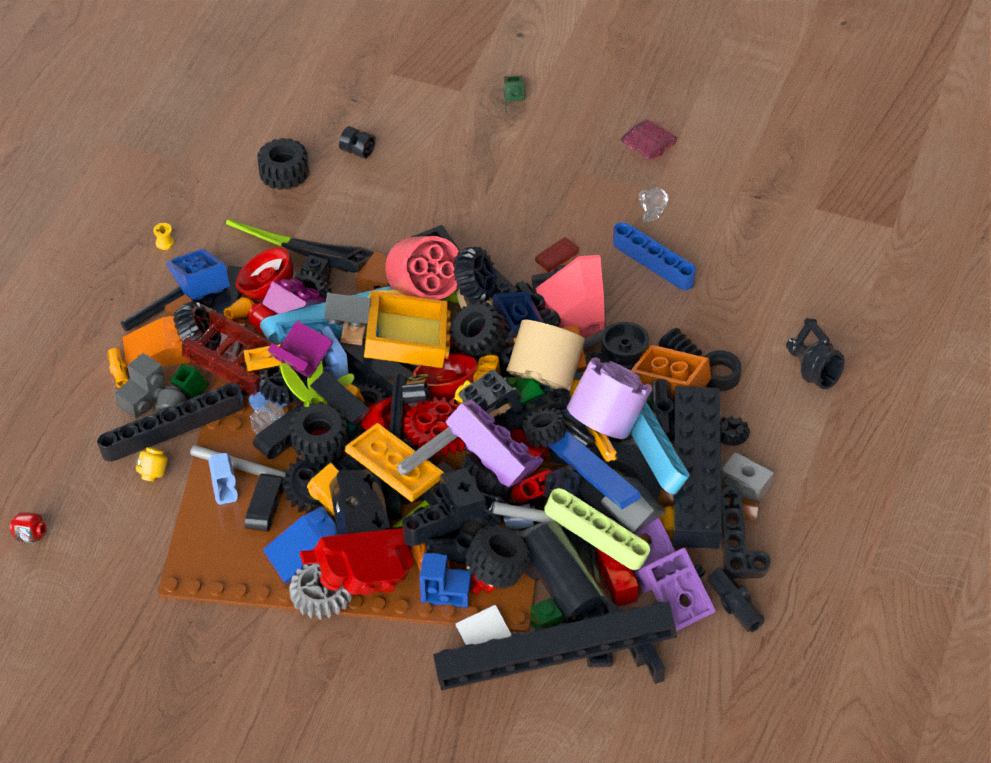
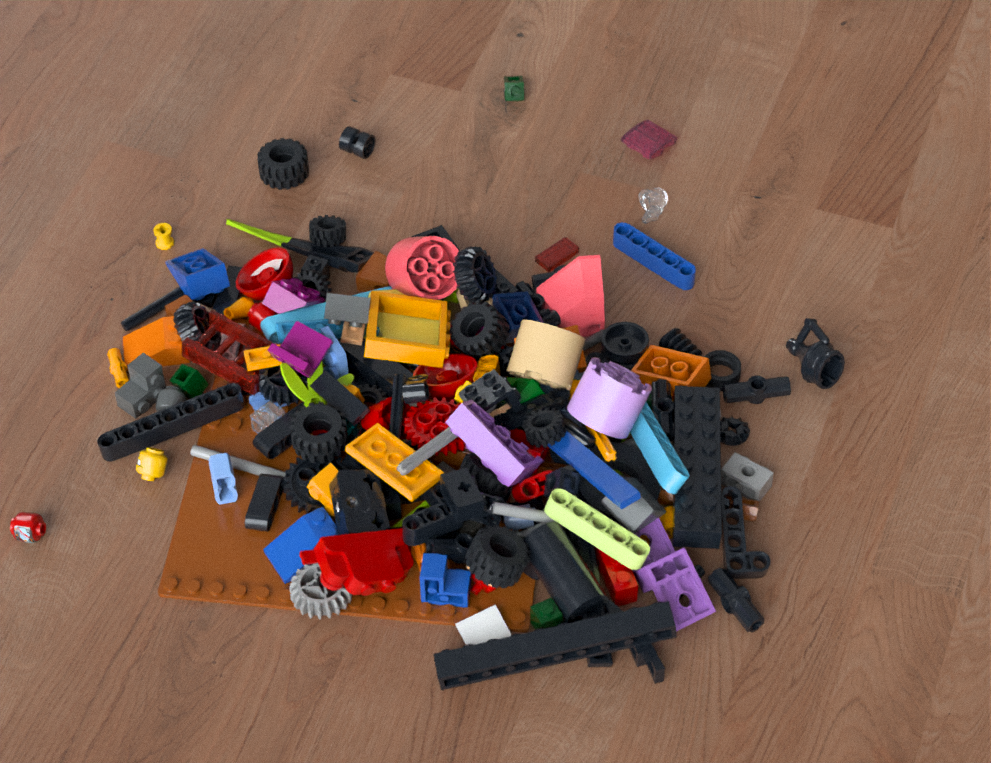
(327, 230): none -> black tyre
(756, 389): none -> black piece

